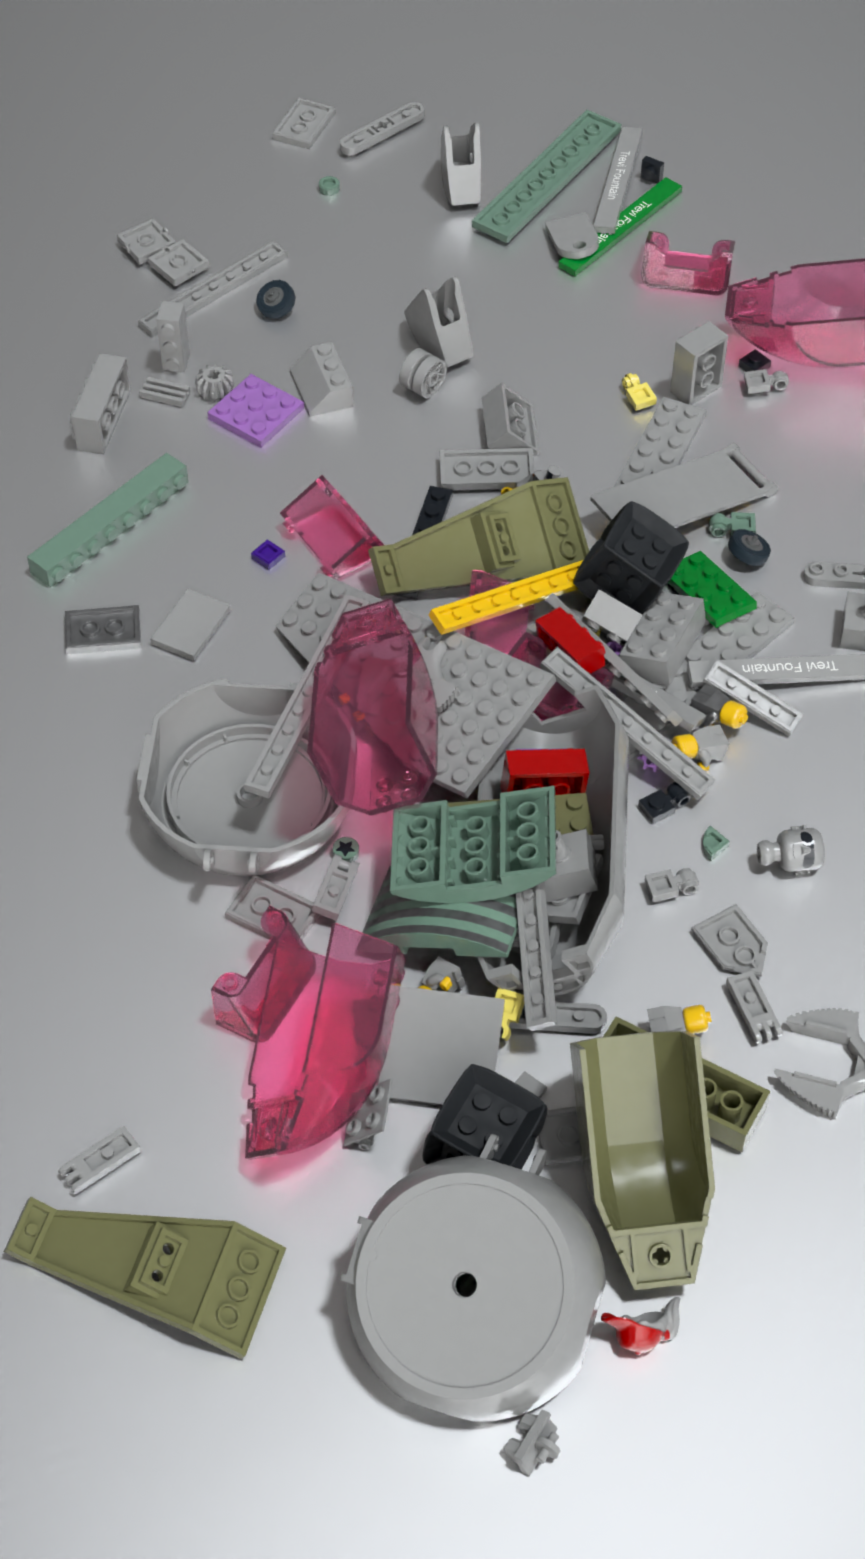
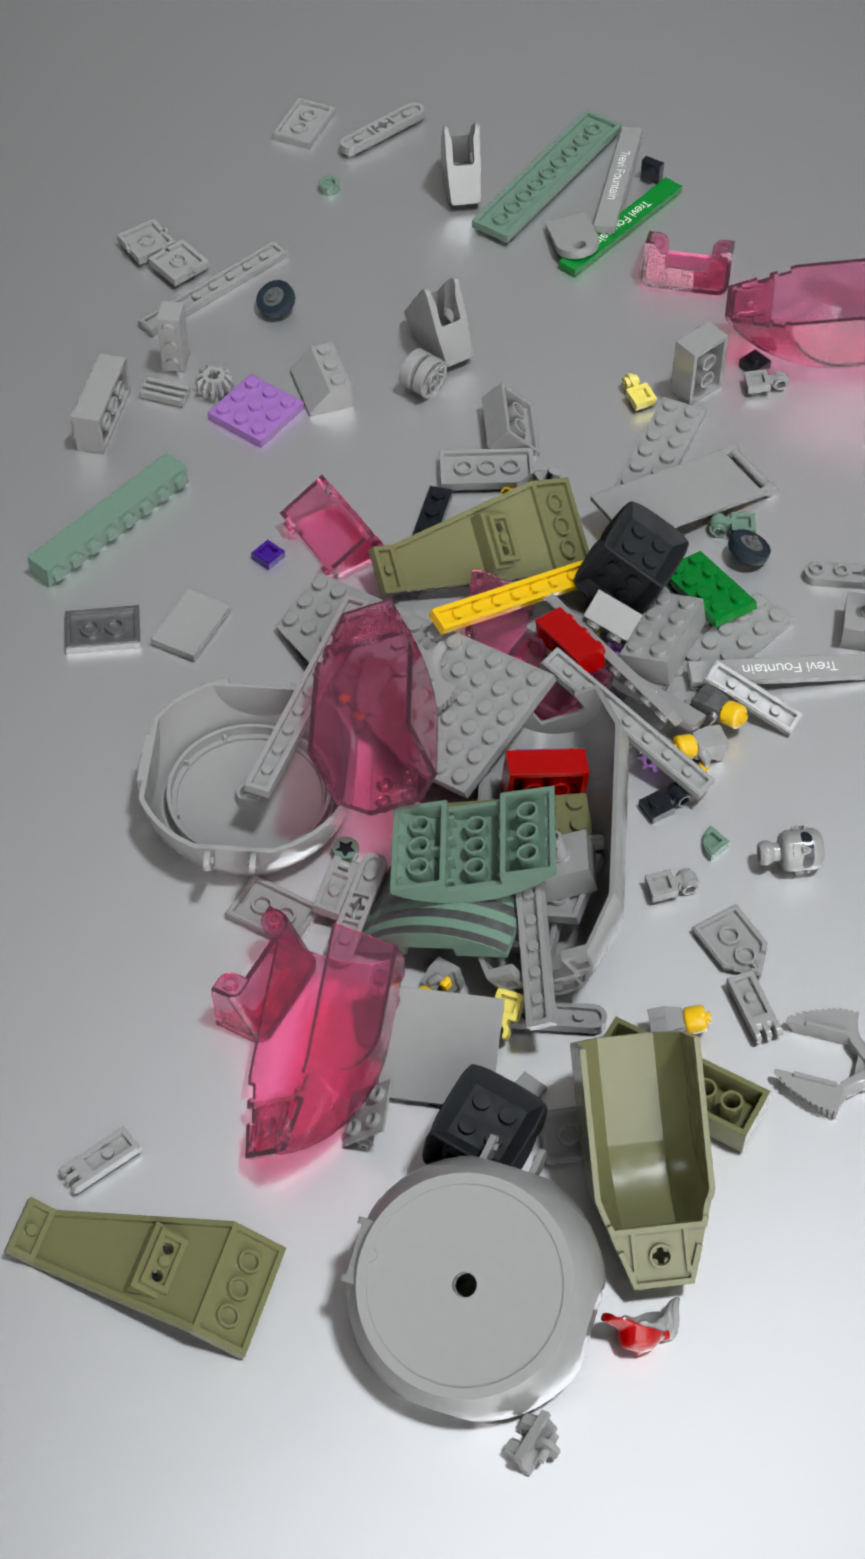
(364, 889): none -> light grey piece

